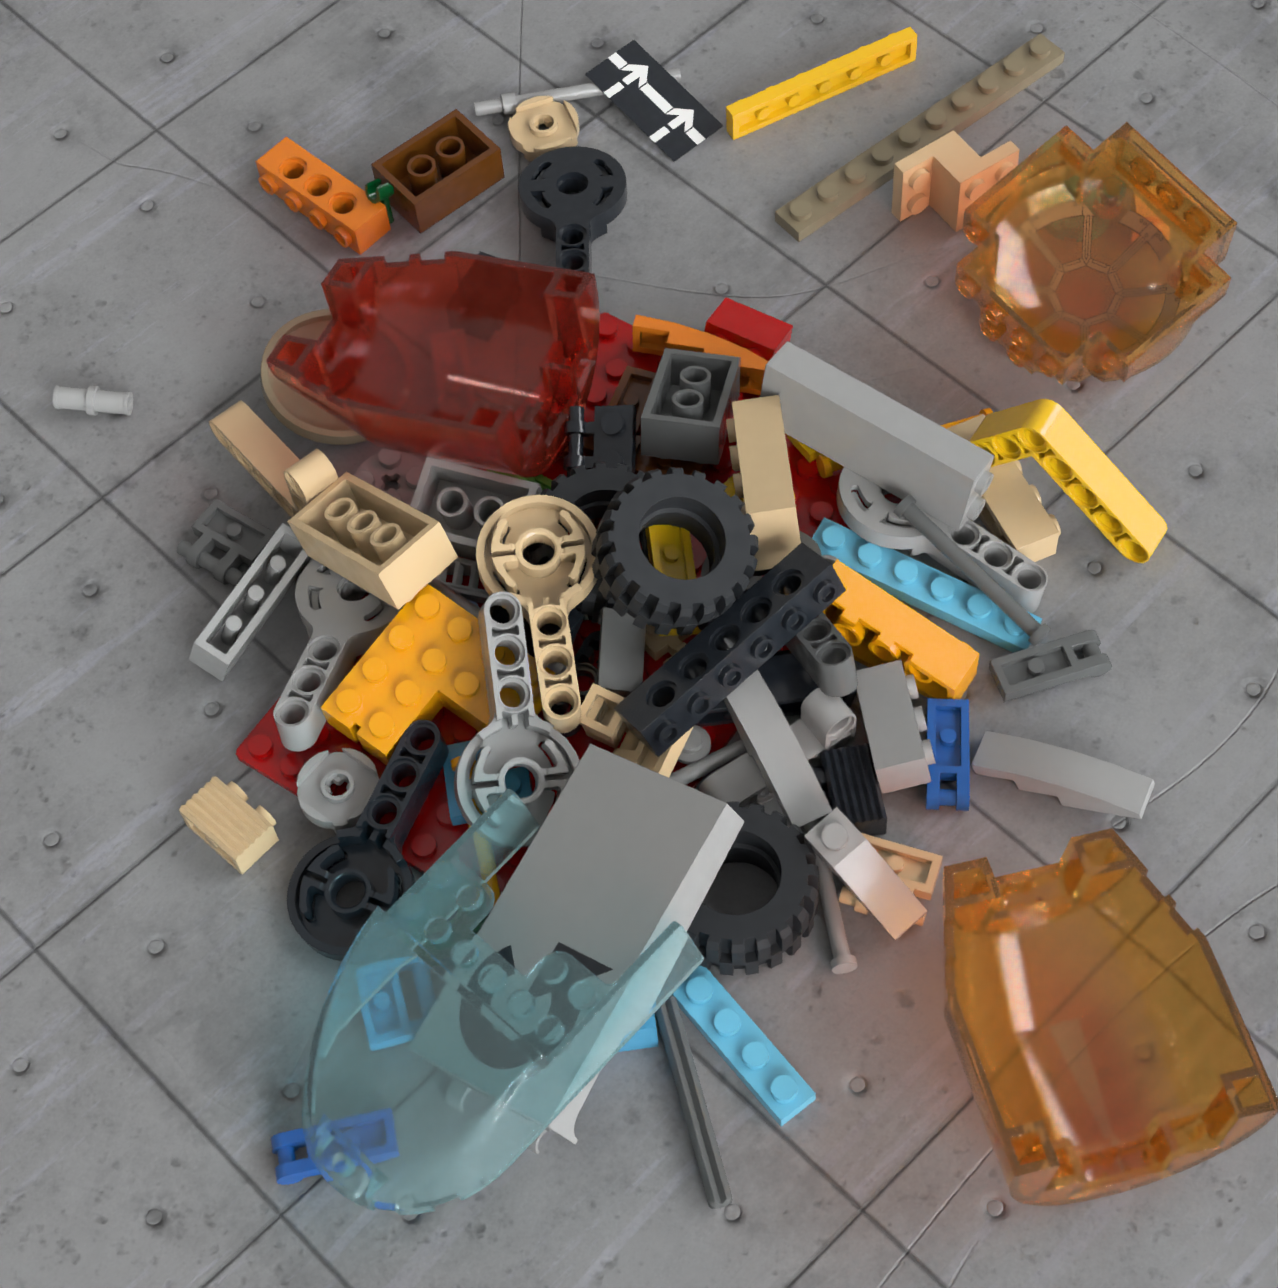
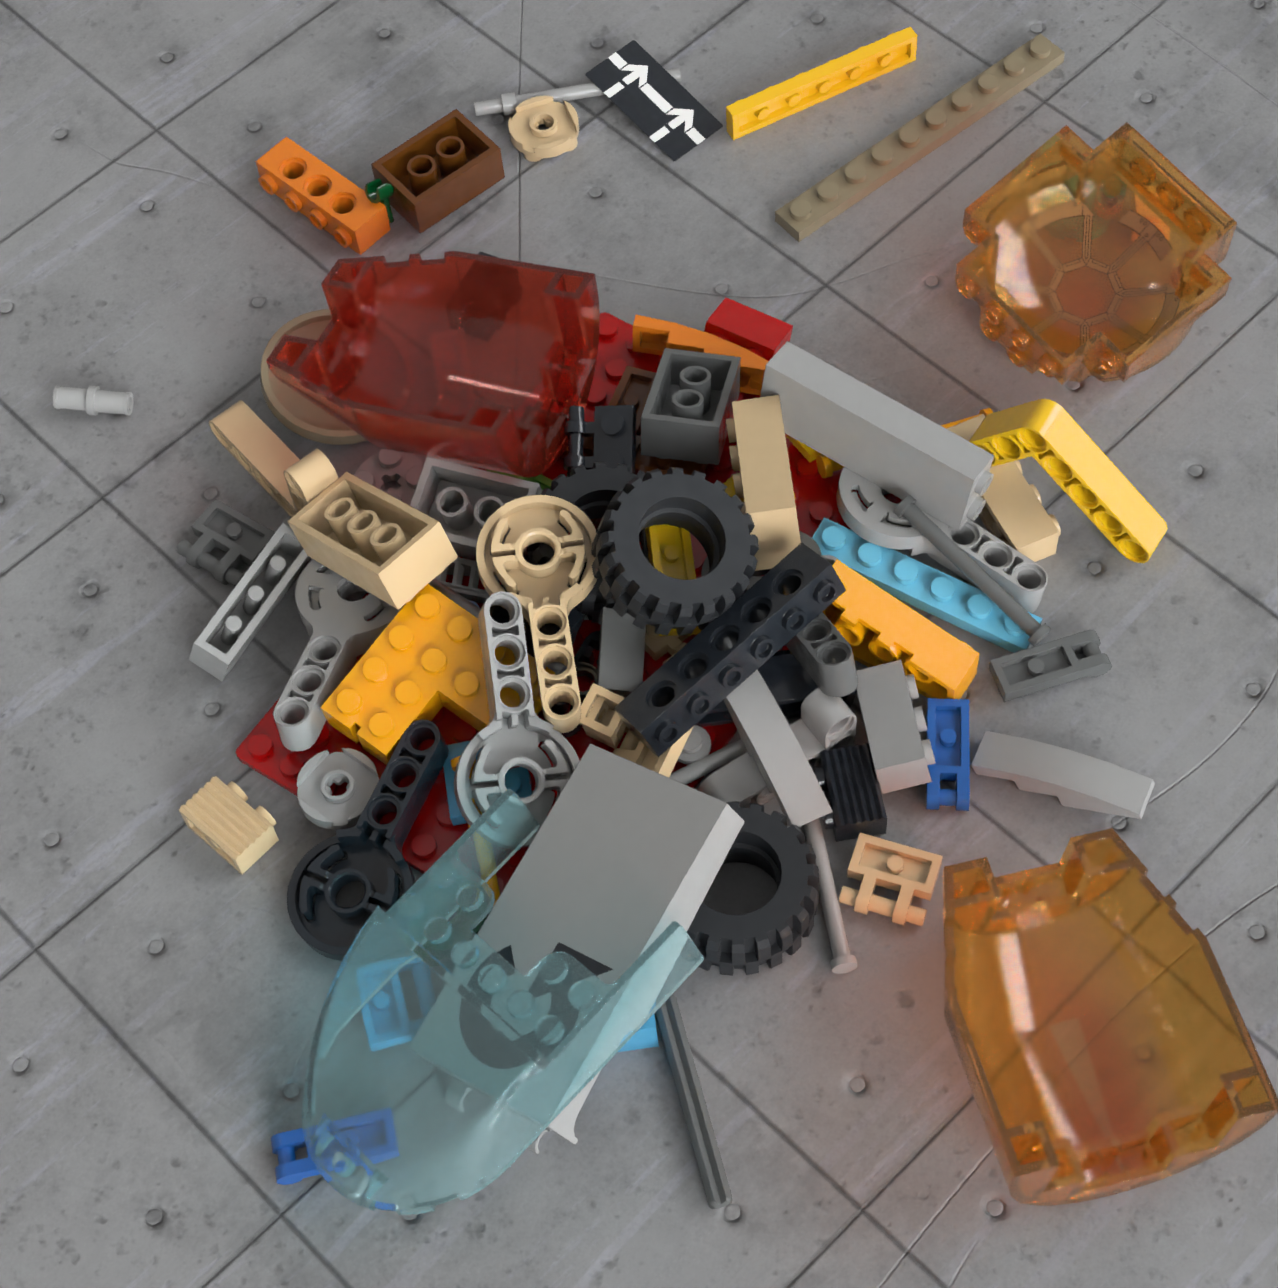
(576, 218): black beam -> none
(743, 1046): medium azure plate -> none
(865, 873): light grey slope -> none
(948, 178): tan bracket -> none

